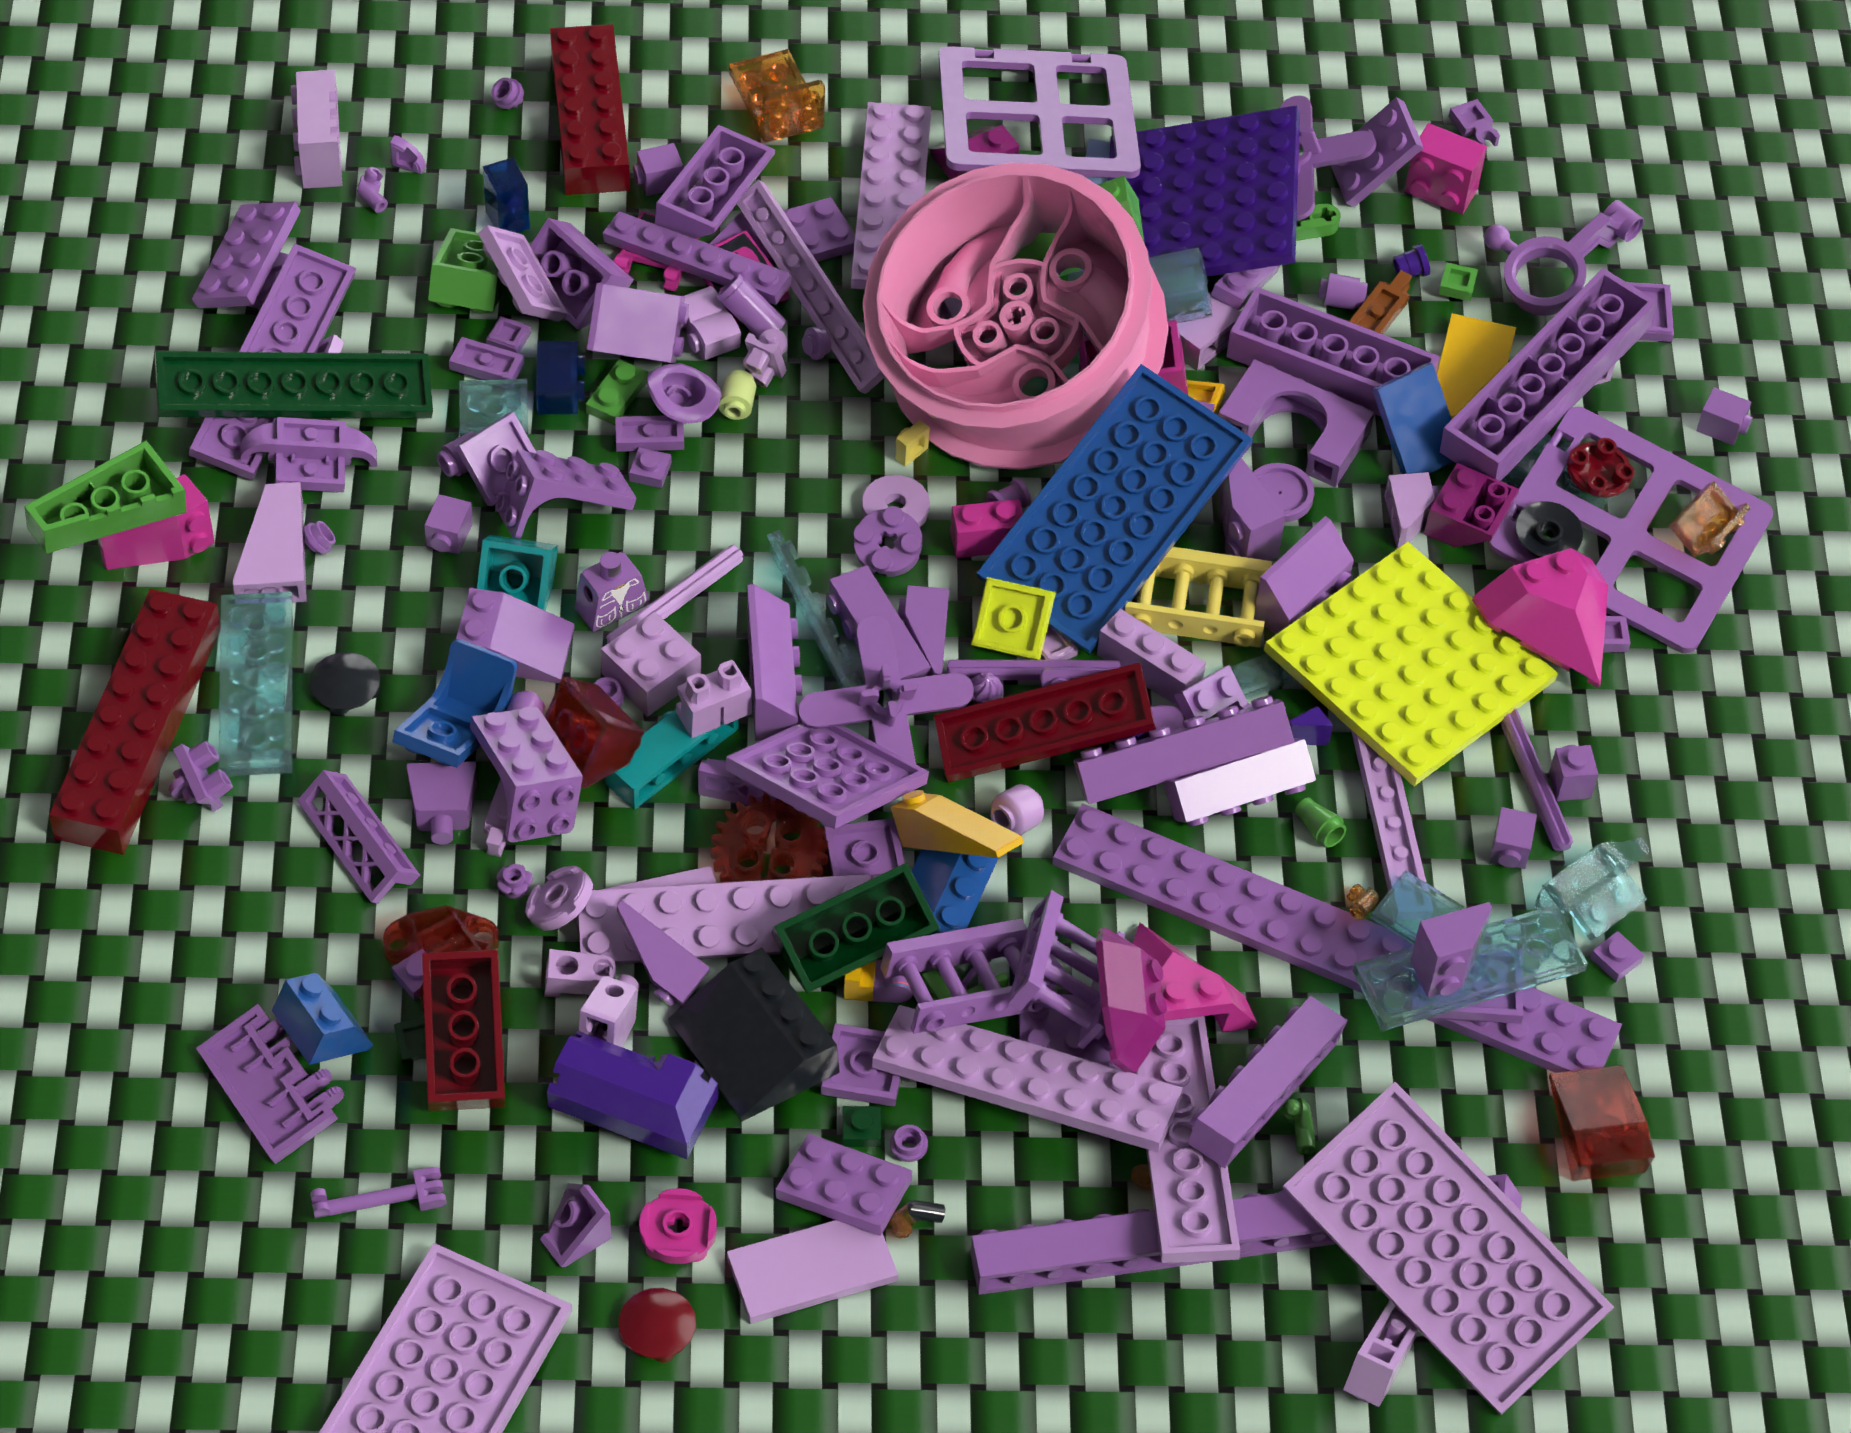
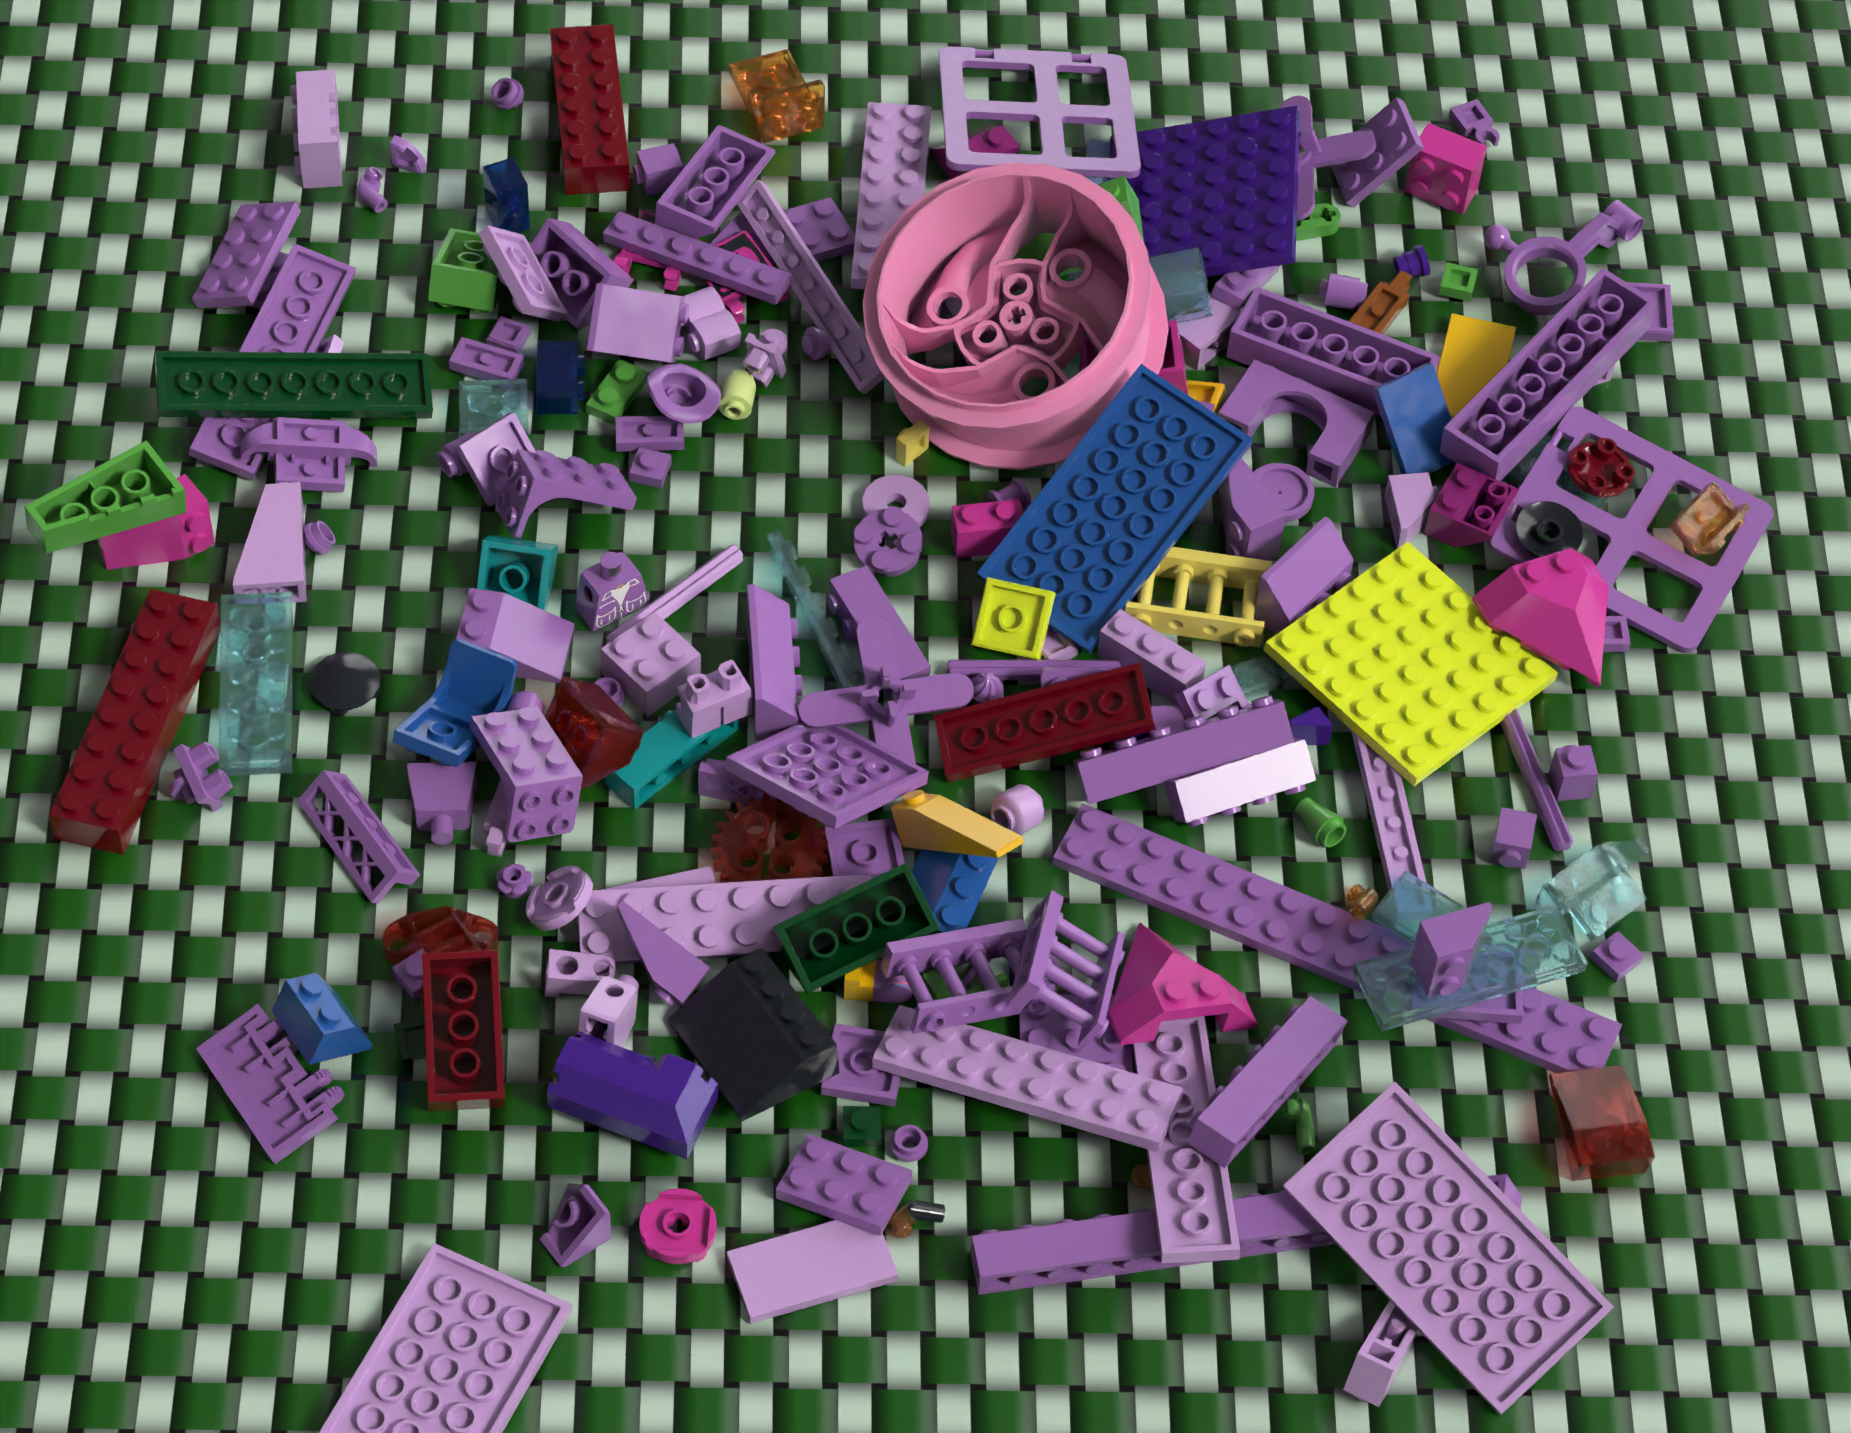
(425, 1189): medium lavender hinge -> none
(448, 524): medium lavender brick -> none
(657, 1323): dark red dish -> none
(749, 306): medium lavender pin -> none
(926, 620): medium lavender slope -> none
(1129, 999): magenta wedge -> none
(1725, 416): medium lavender brick -> none

